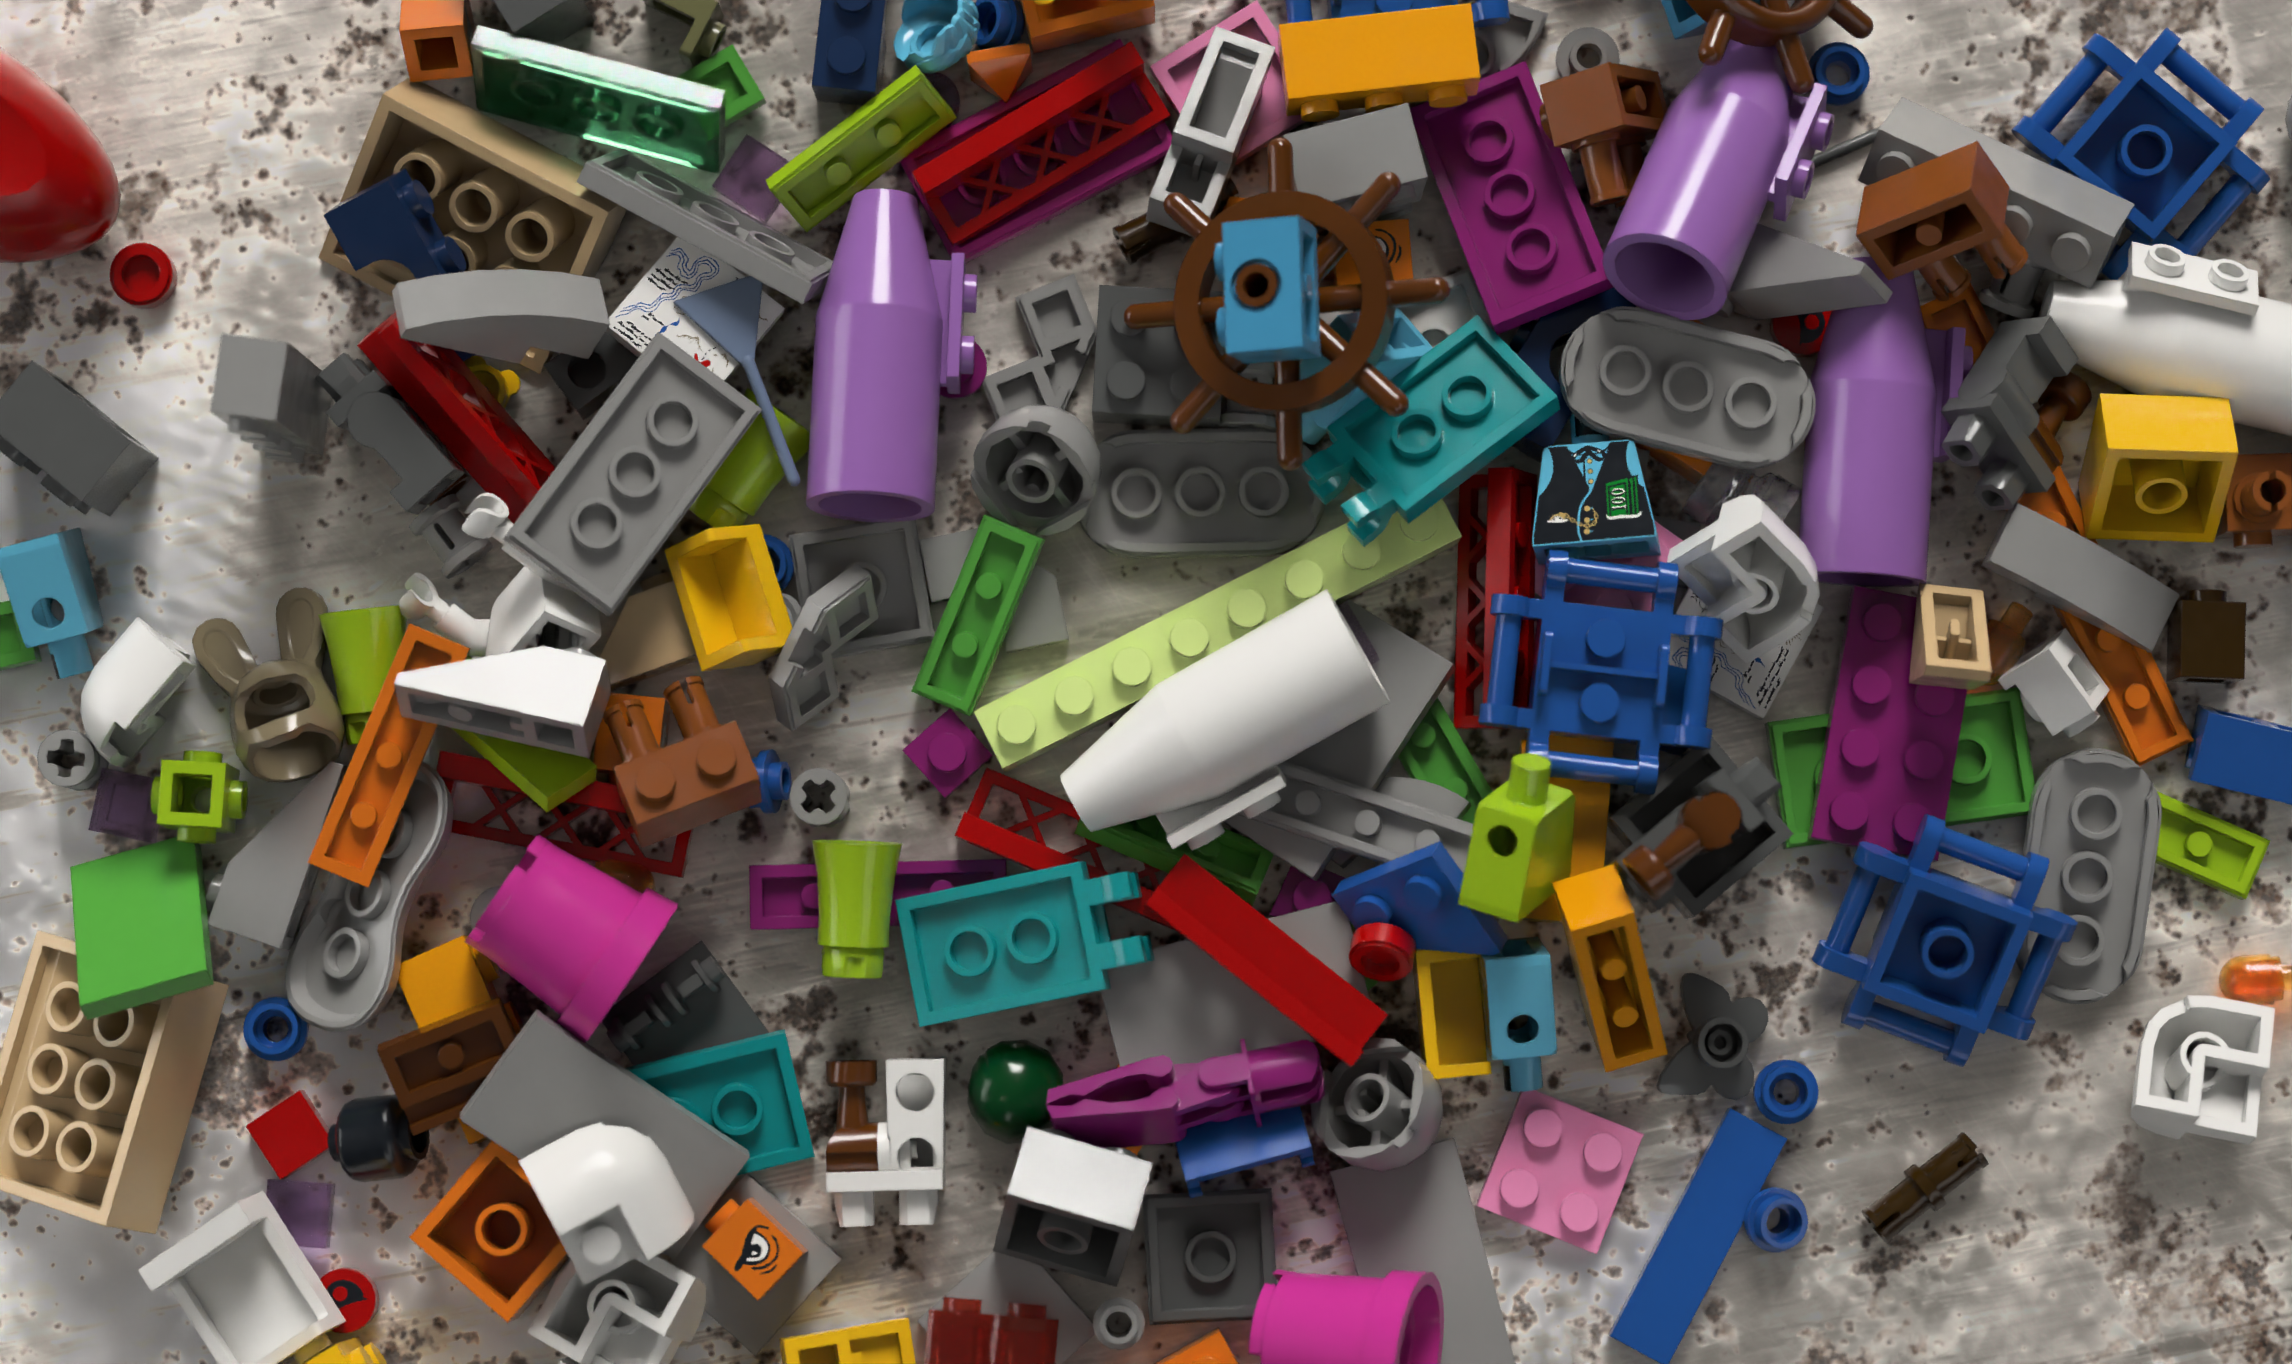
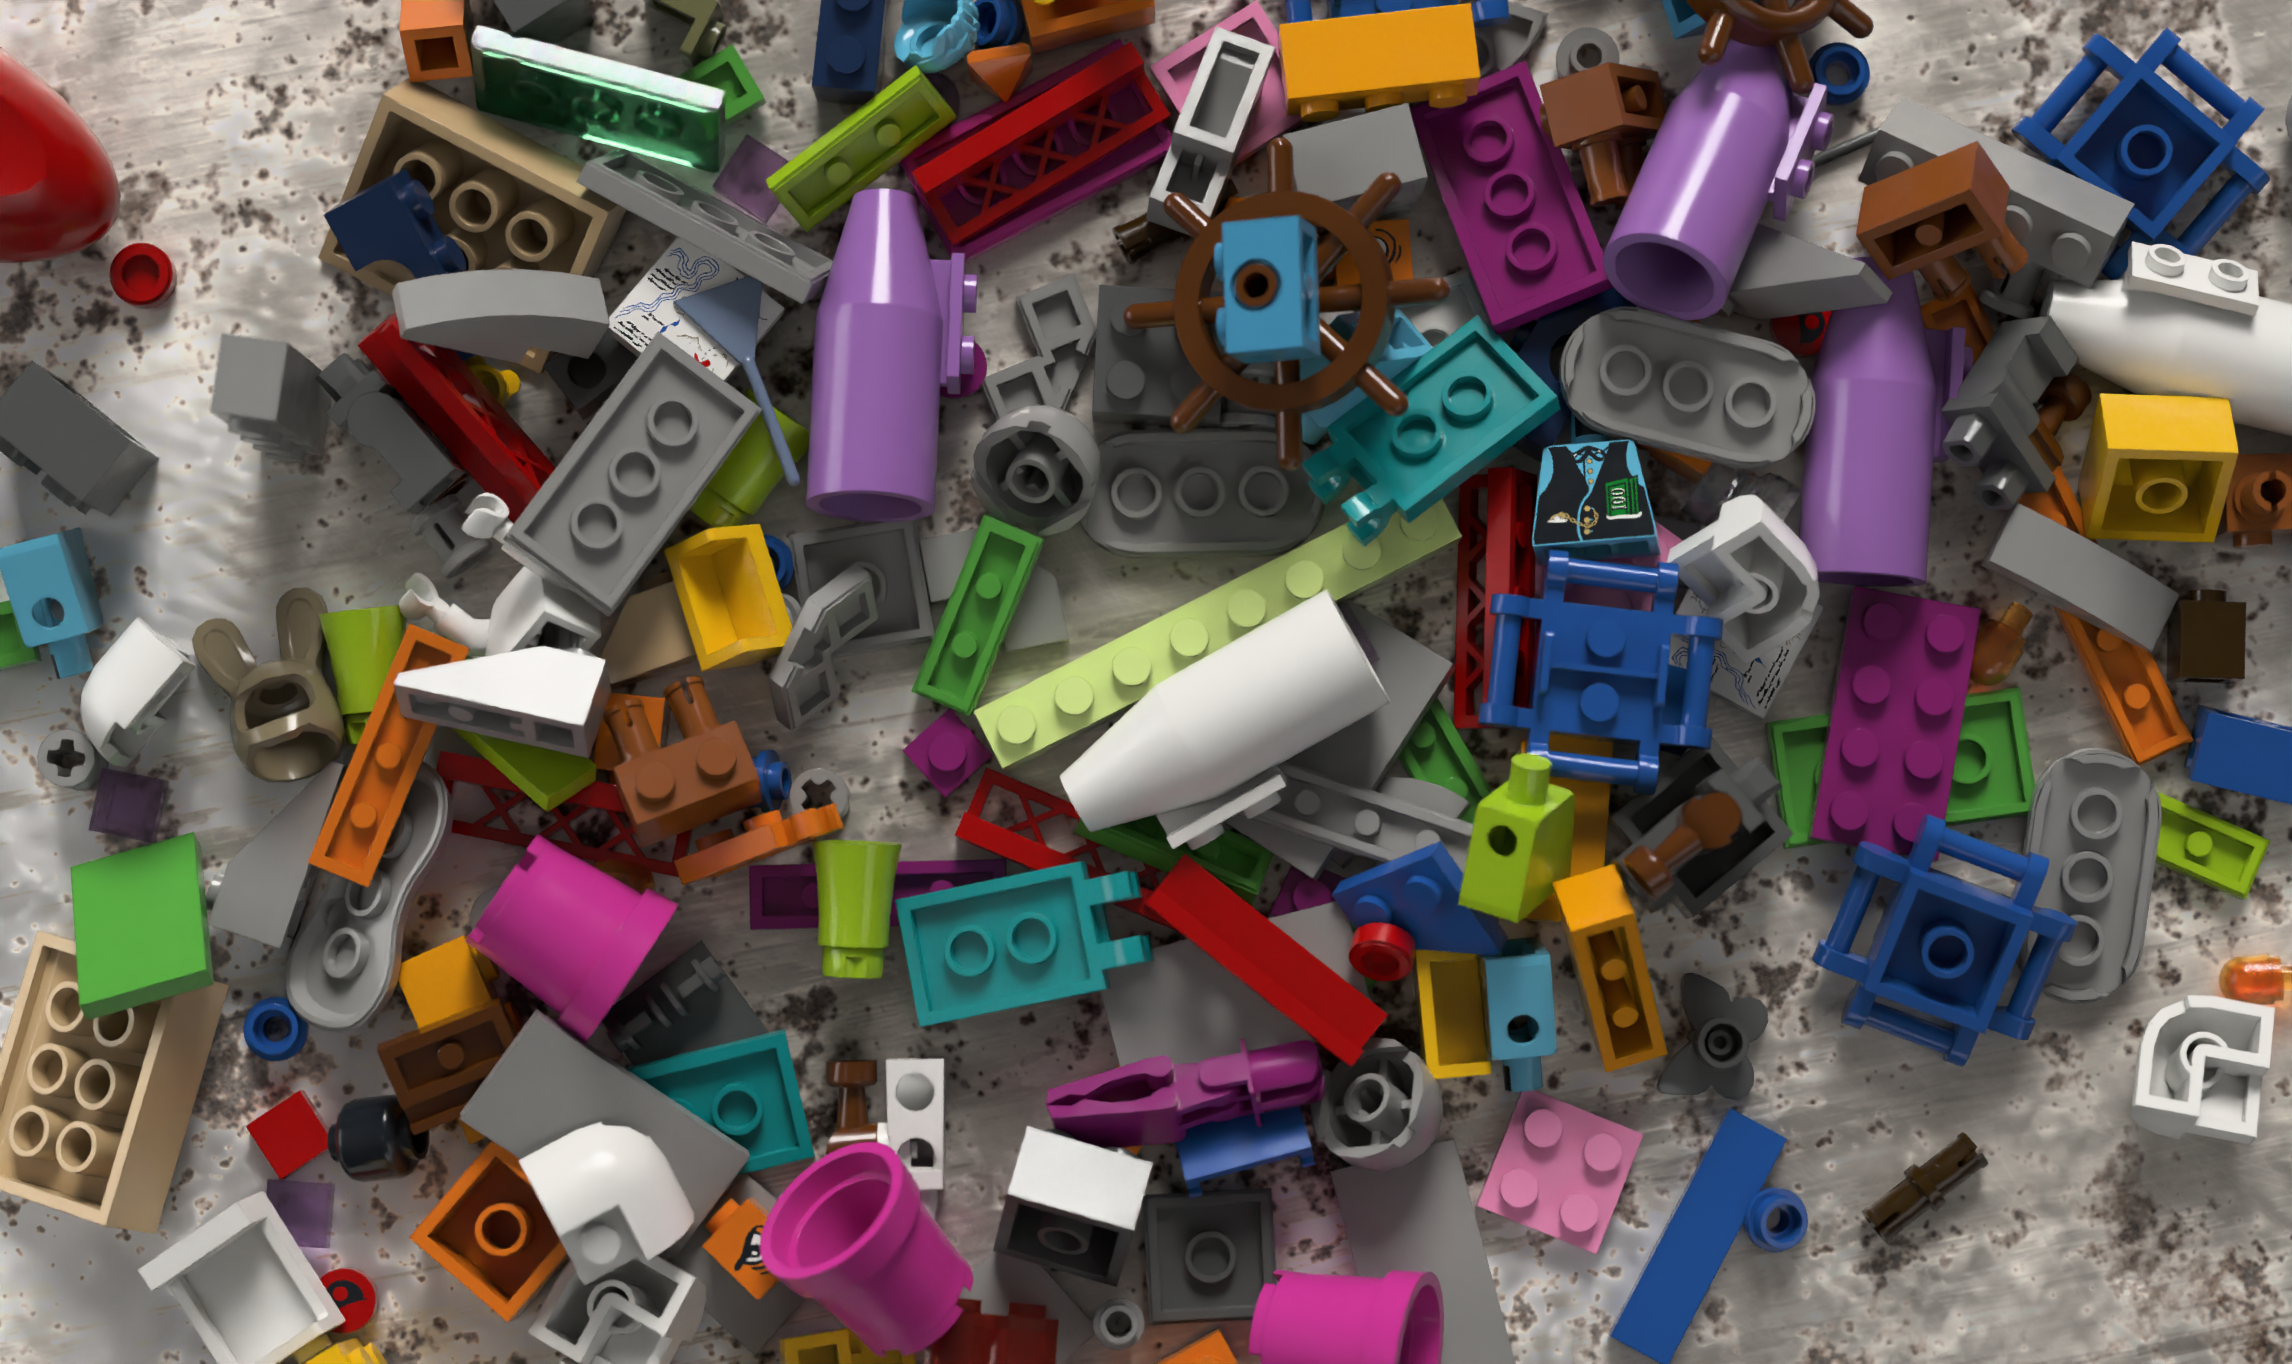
(176, 790): lime brick -> none
(764, 837): none -> orange plate
(867, 1249): none -> dark pink piece
(1011, 1089): dark green hair -> none
(1805, 1097): blue plate -> none
(1950, 638): tan slope -> none
(2058, 685): white brick -> none

